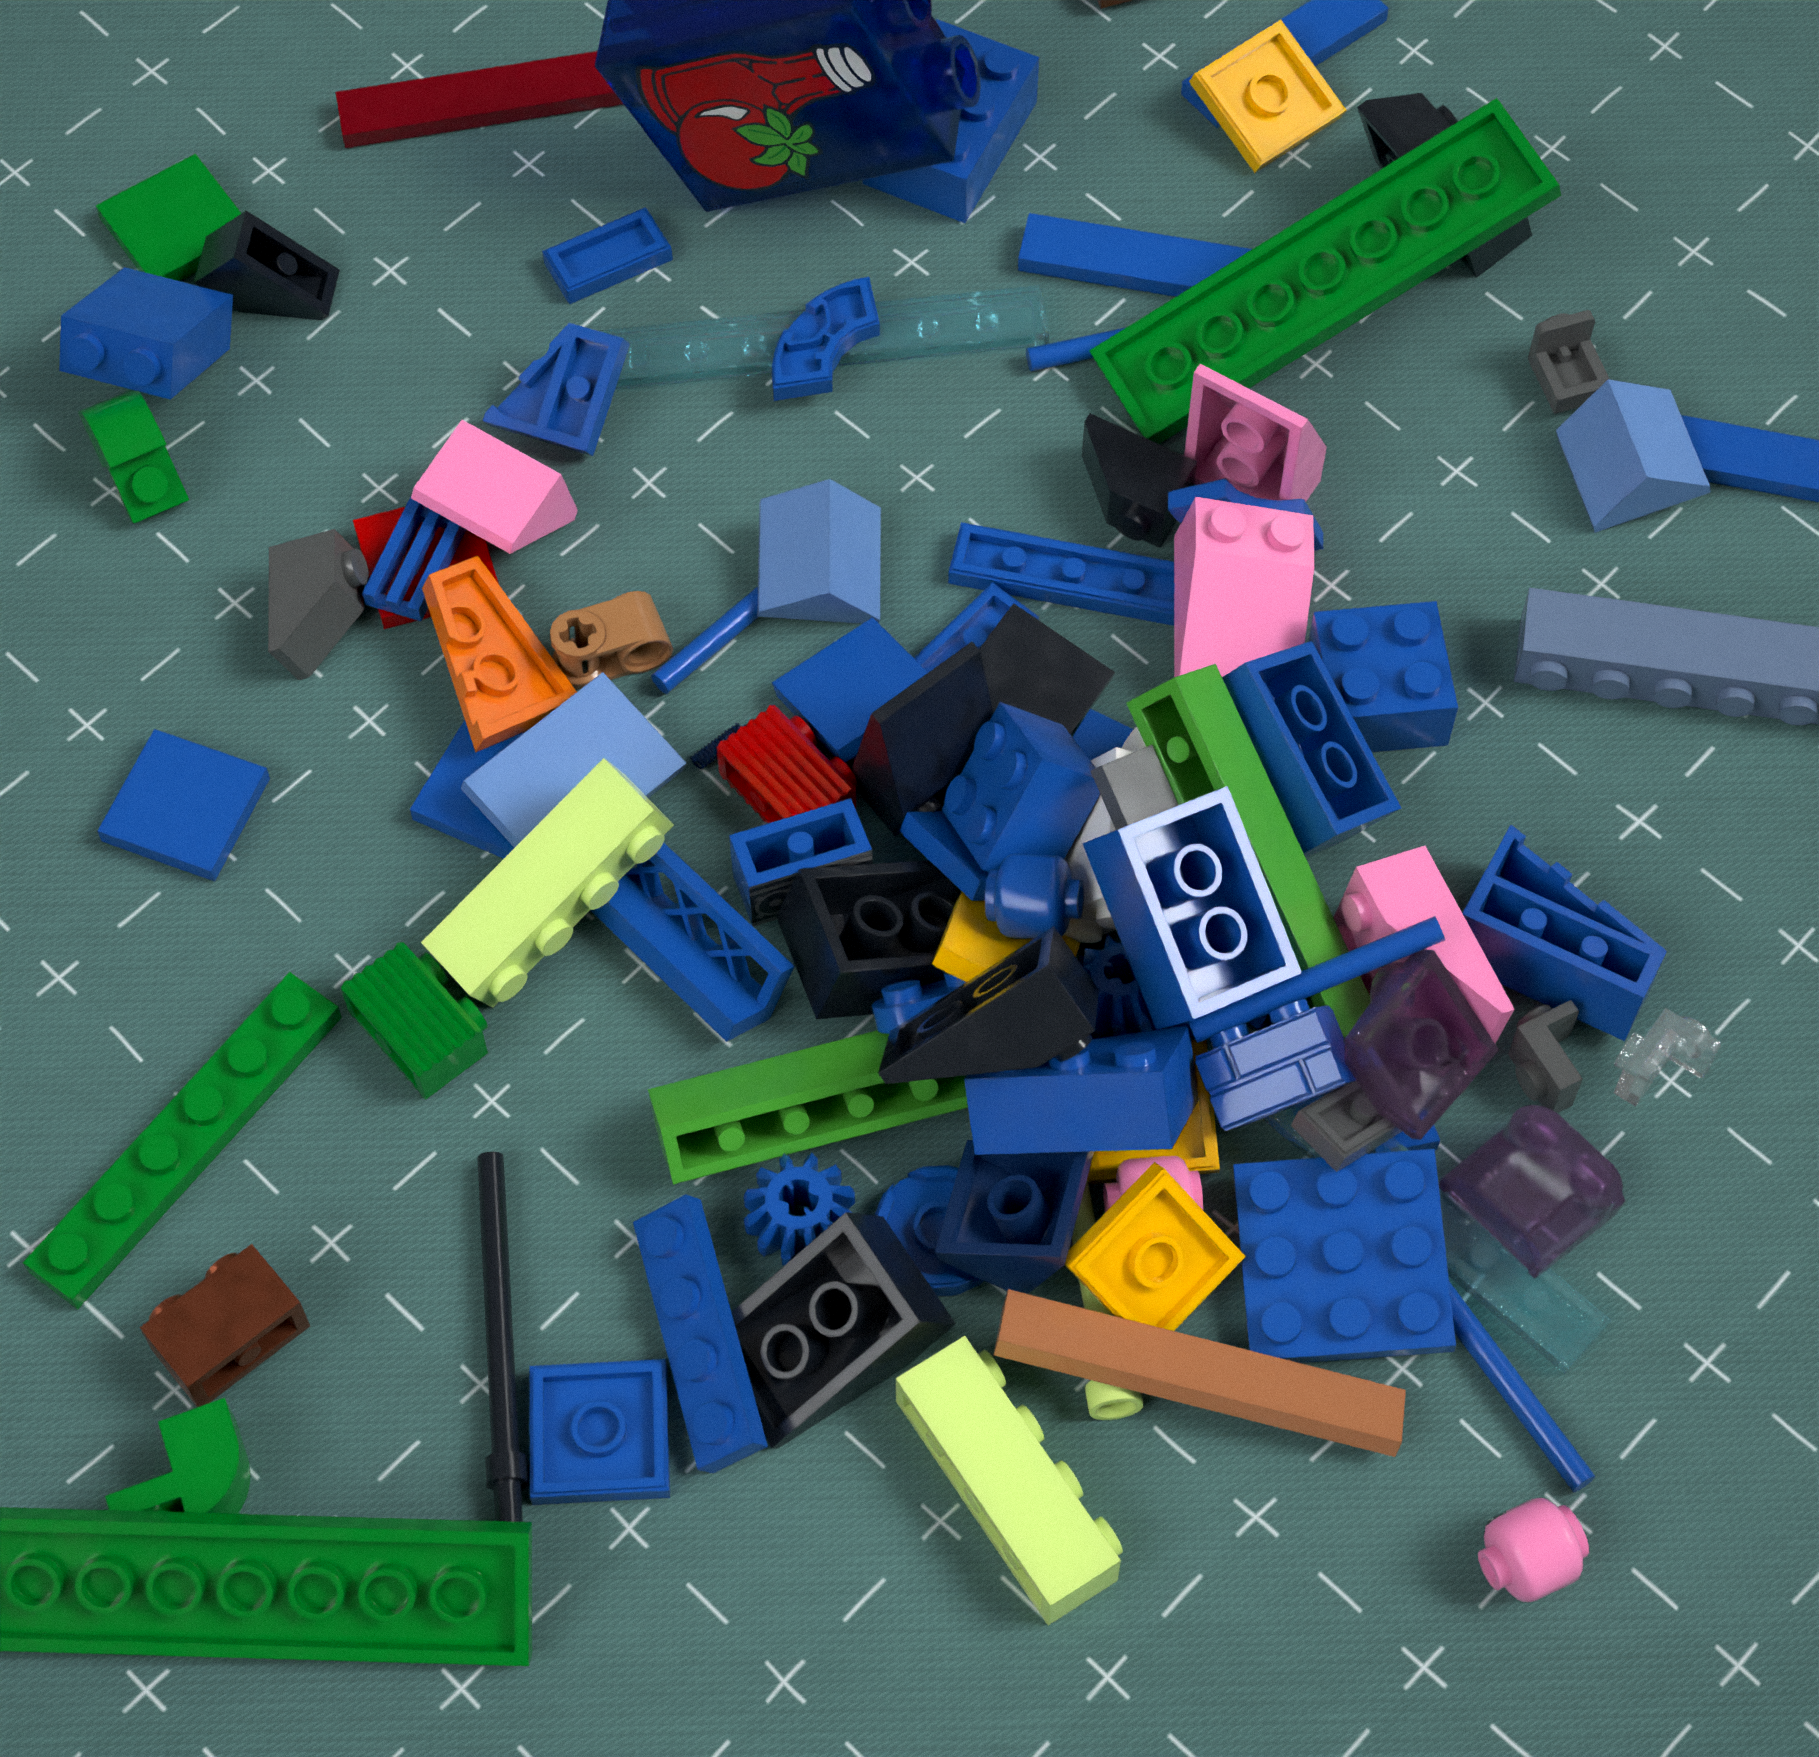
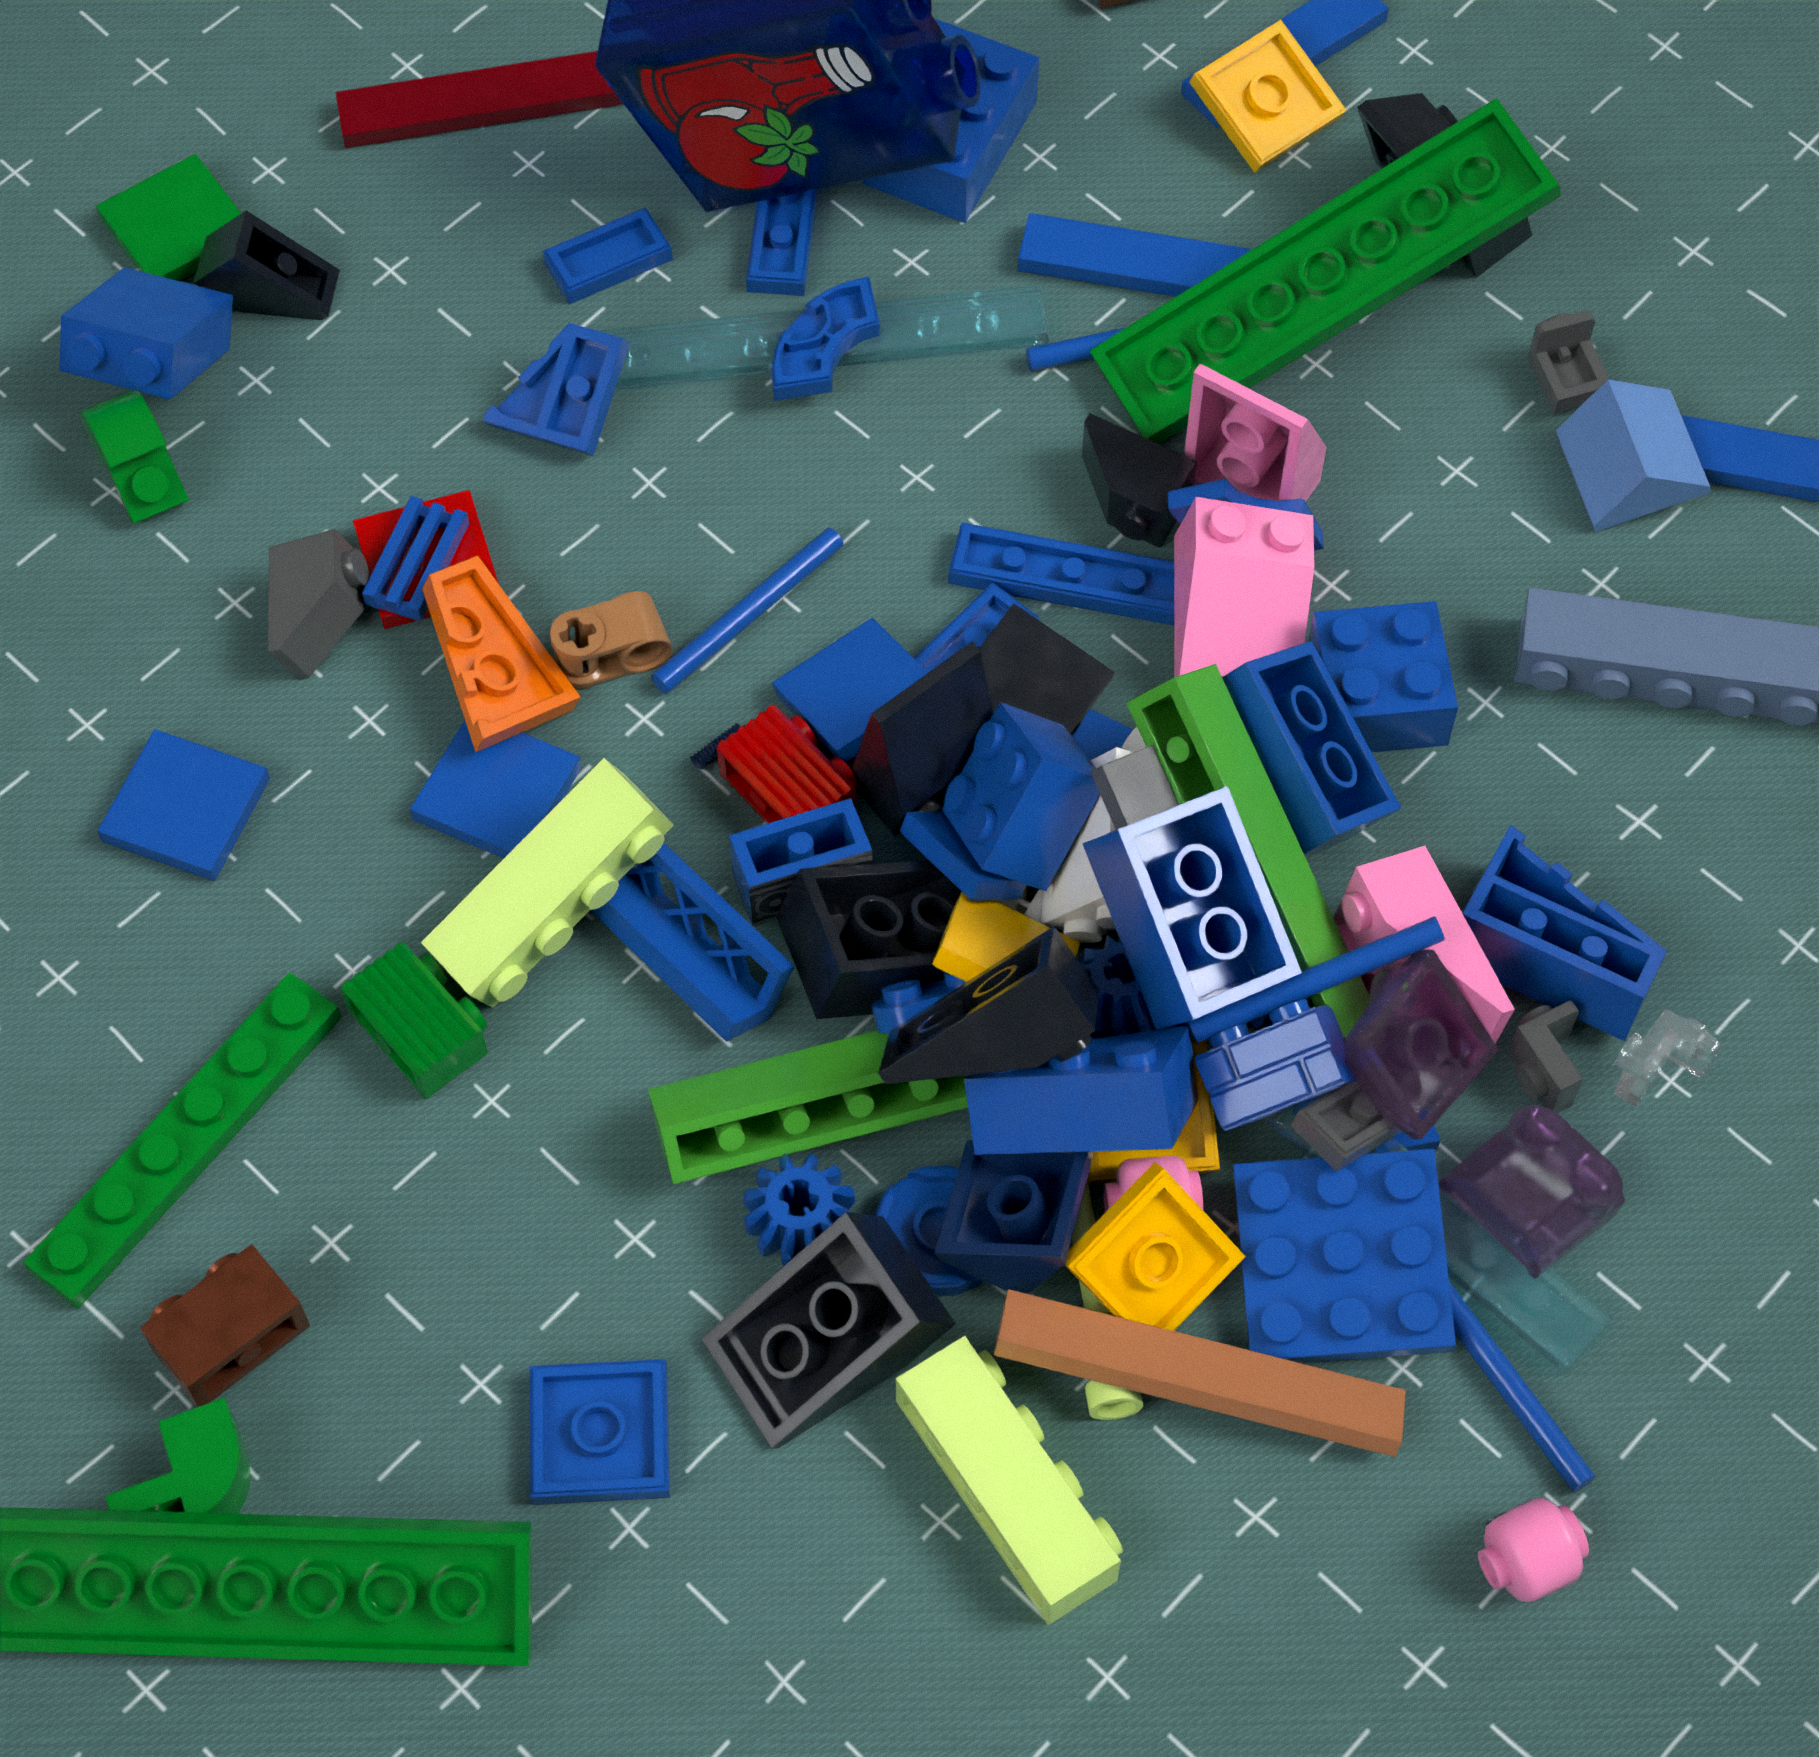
(494, 490): bright pink slope -> none
(506, 1465): black bar -> none
(561, 749): medium blue tile -> none
(699, 1334): blue plate -> none
(781, 244): none -> blue tile
(819, 555): medium blue slope -> none
(1032, 895): blue head -> none

